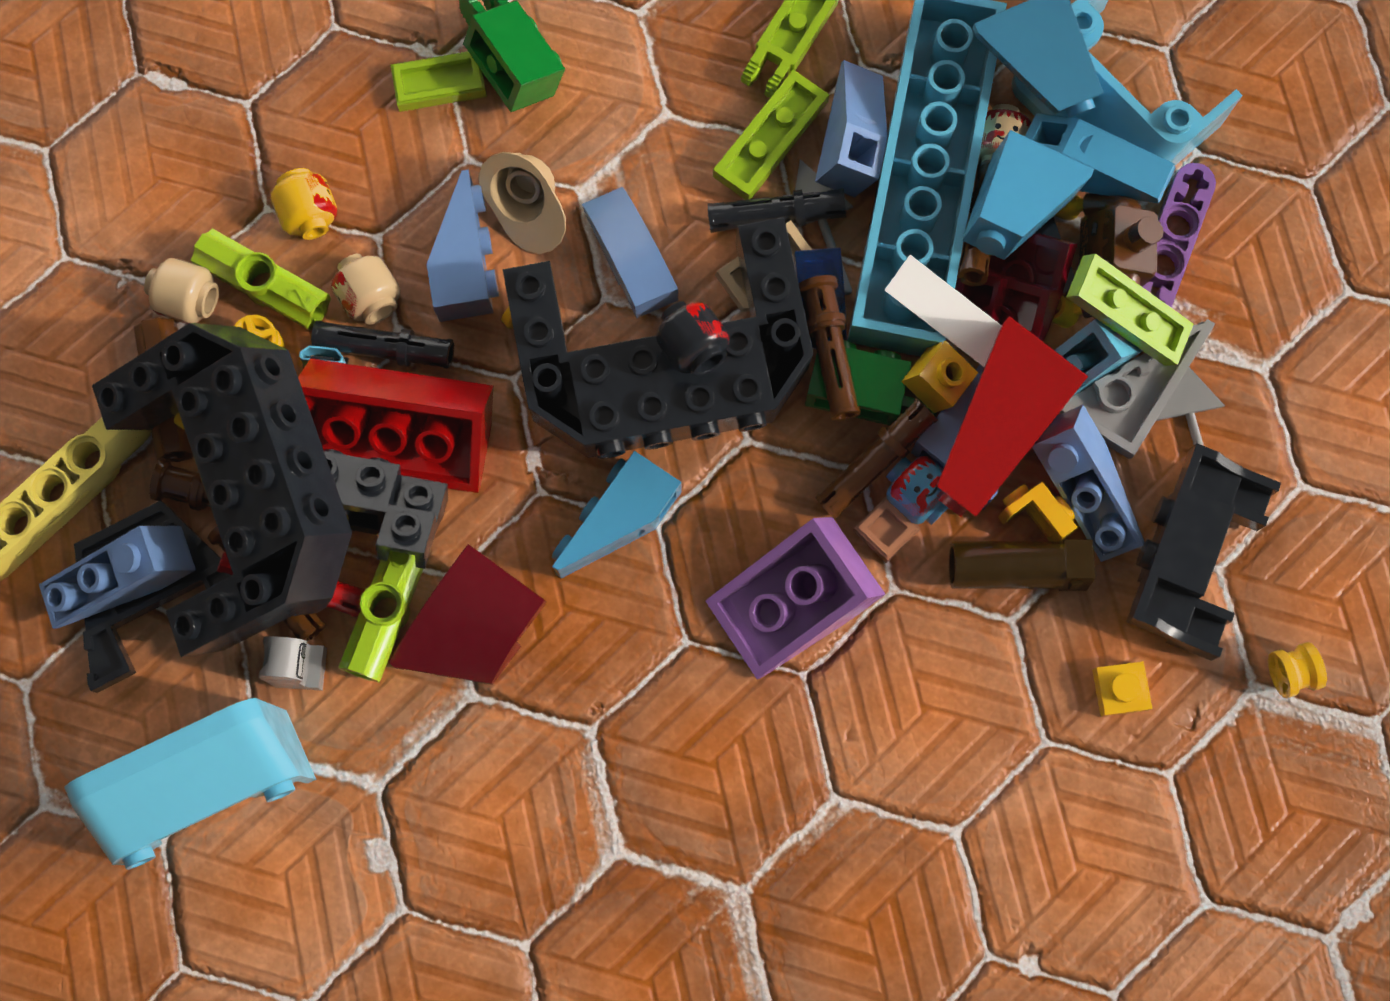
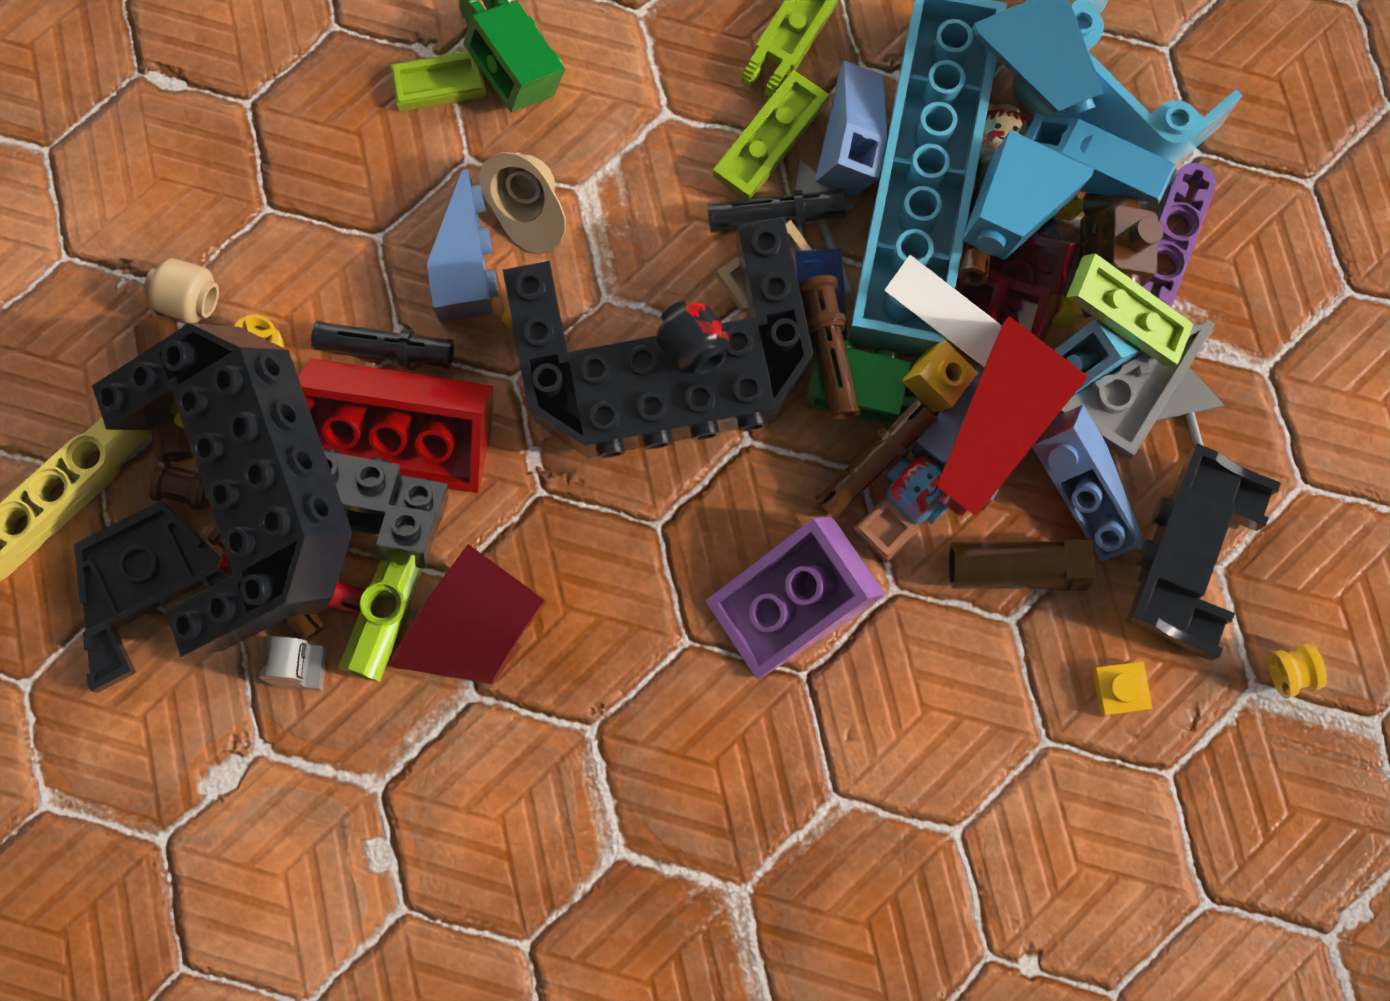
(118, 573): medium blue slope -> none
(189, 777): medium azure windscreen -> none
(239, 268): lime piece -> none
(303, 203): yellow head -> none
(321, 353): medium azure piece -> none
(365, 288): tan head -> none
(628, 510): dark azure slope -> none
(631, 252): medium blue slope -> none
(1048, 512): yellow bracket -> none

